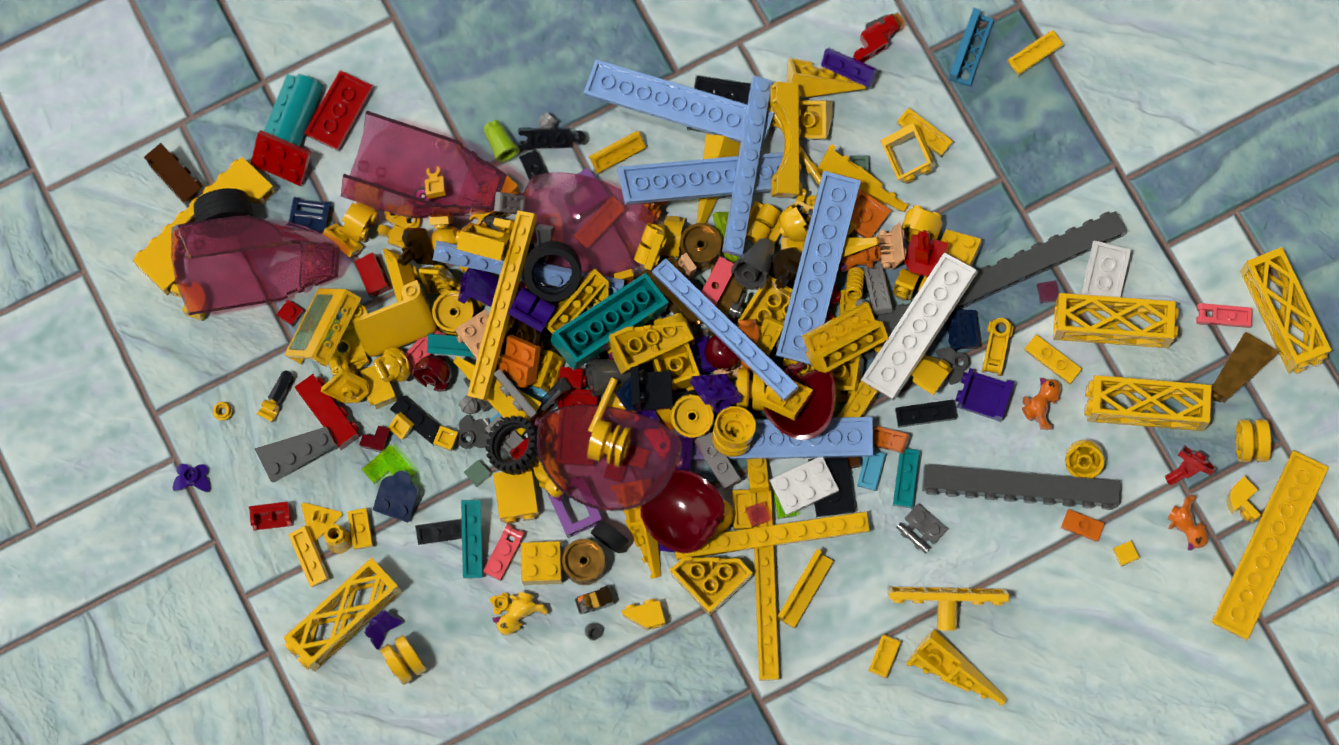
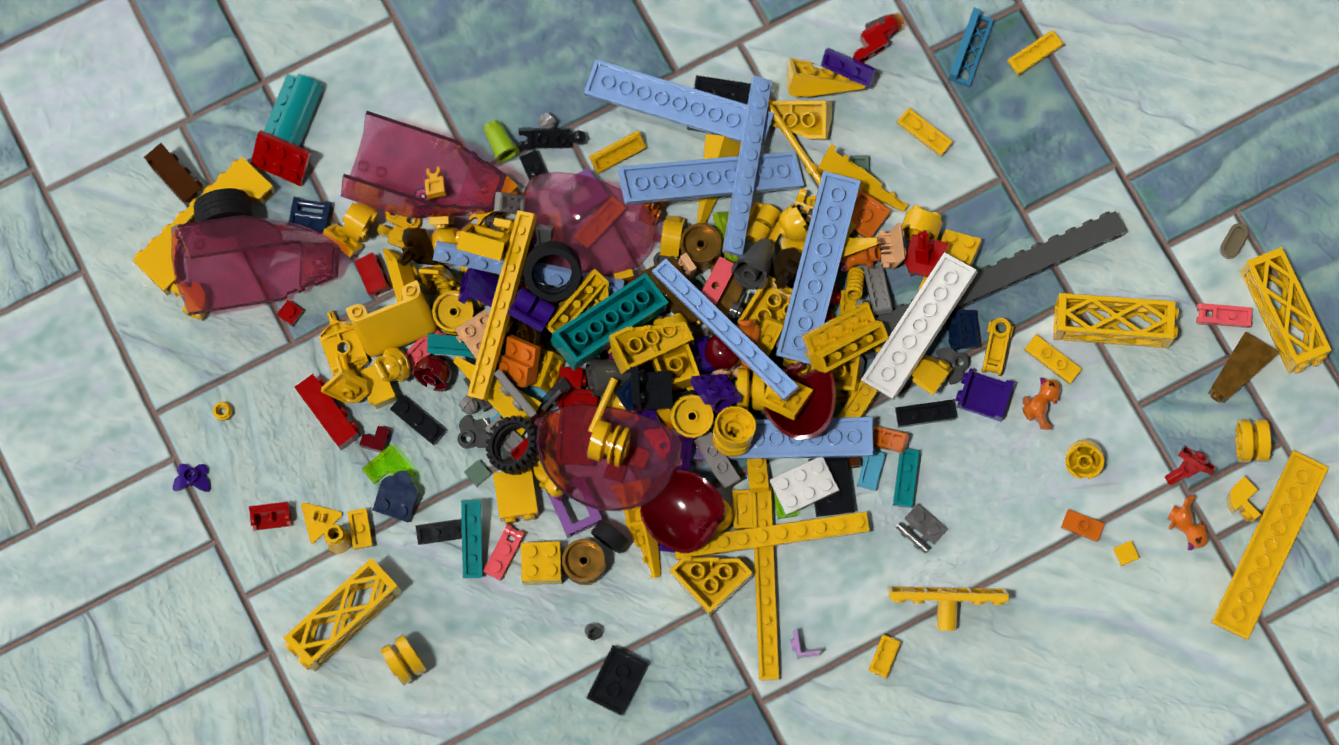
(269, 408): piece -> none
(291, 453): dark grey wing -> none
(308, 556): yellow plate -> none
(323, 325): yellow panel -> none
(338, 110): red plate -> none
(379, 626): dark purple animal -> none
(401, 426): yellow tile -> none
(445, 438): yellow tile -> none
(496, 600): yellow plate -> none
(520, 607): yellow animal -> none
(594, 601): dark brown leg -> none
(616, 680): none -> black plate
(646, 616): yellow slope -> none
(648, 250): yellow plate -> none
(757, 514): plate -> none
(784, 100): yellow arch -> none
(796, 647): none -> lavender bracket
(805, 589): yellow fence -> none
(899, 137): yellow window -> none
(905, 285): yellow slope -> none
(942, 659): yellow wedge -> none
(1020, 486): dark grey brick -> none
(1047, 291): clear pink plate -> none
(1105, 270): white plate -> none
(1162, 391): yellow piece -> none
(1234, 241): none -> dark tan tile

